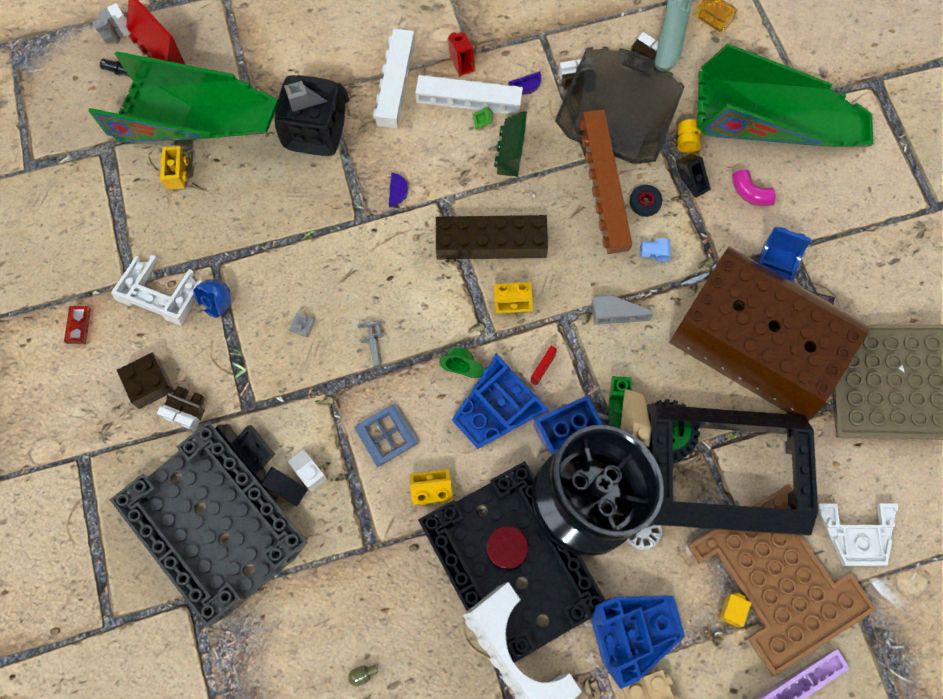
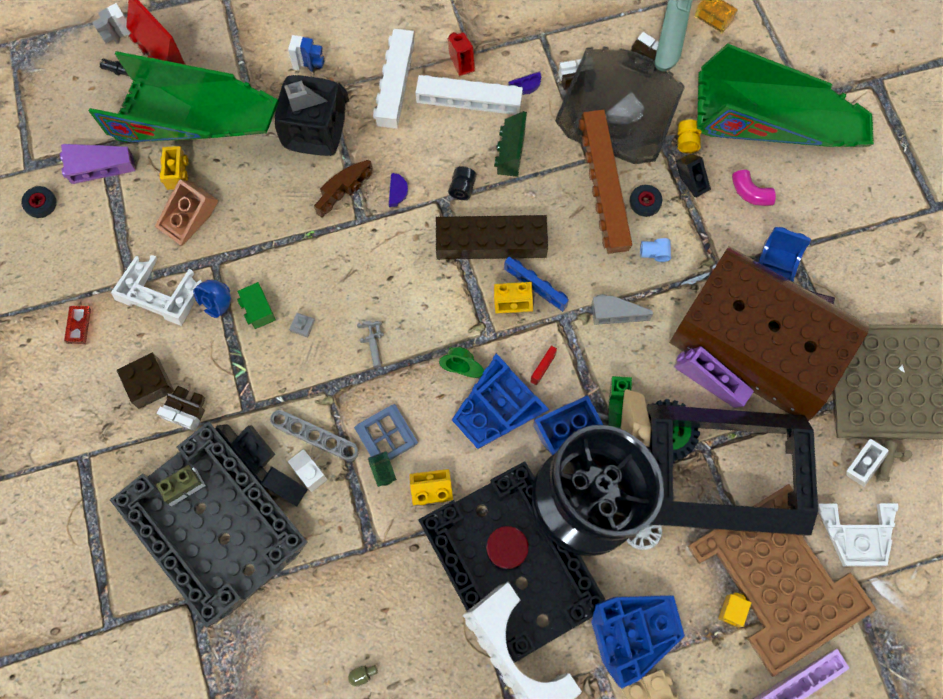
(30, 200): none -> black bush
(95, 162): none -> medium lavender slope
(179, 484): none -> olive hips
(185, 211): none -> nougat slope
(256, 306): none -> green brick
(305, 53): none -> blue hips
(307, 428): none -> light grey beam
(343, 182): none -> reddish brown slope
(382, 469): none -> clear green brick
(462, 183): none -> black wheel
(483, 118): bright green slope -> none
(541, 287): none -> blue plate
(626, 111): none -> clear slope
(713, 376): none -> medium lavender slope
(867, 462): none -> white brick
(886, 465): none -> dark tan piece

